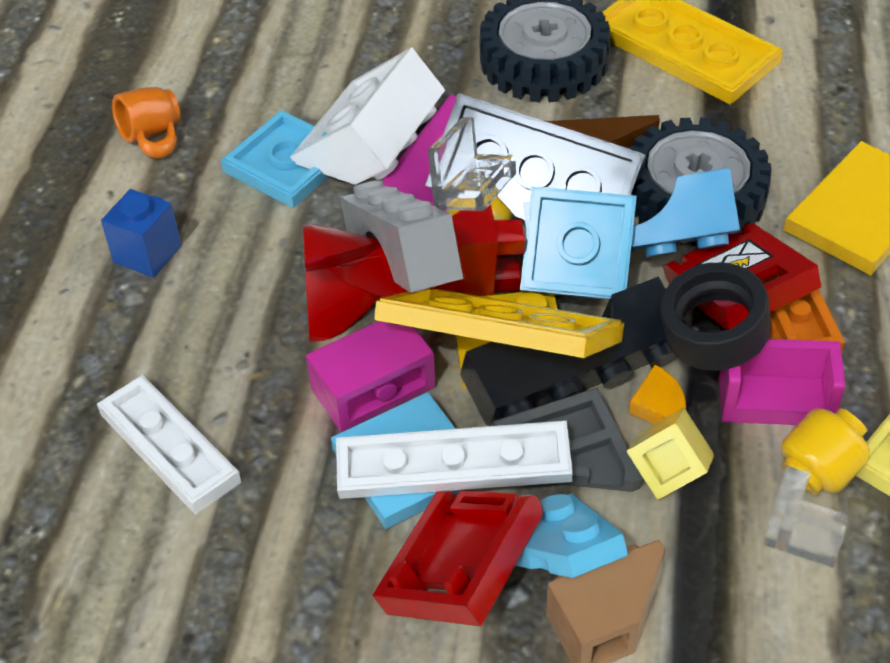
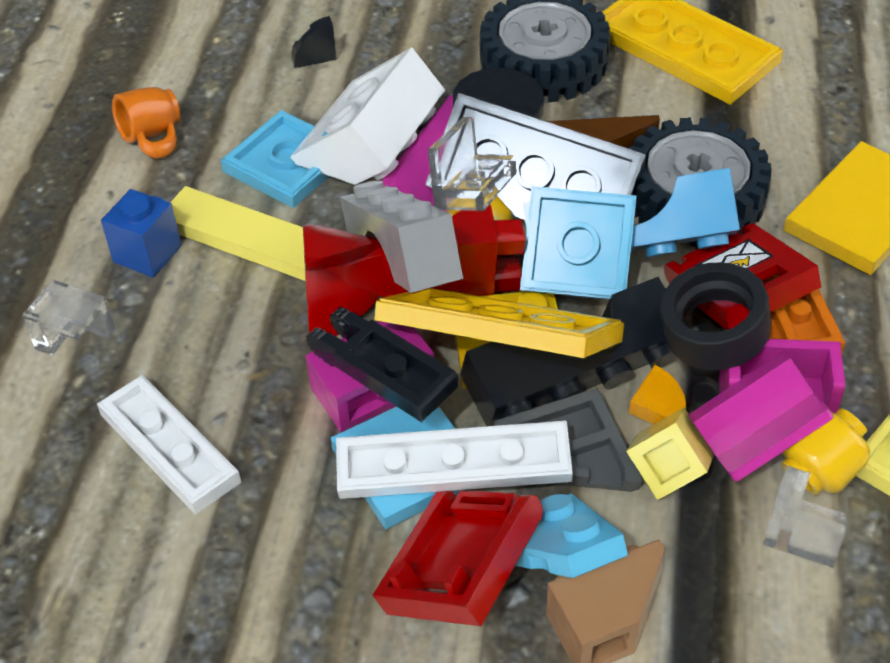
(64, 313): none -> clear panel
(240, 231): none -> light yellow tile
(315, 45): none -> black tile
(384, 363): none -> black hinge
(505, 89): none -> black tile
(760, 416): none -> dark pink panel

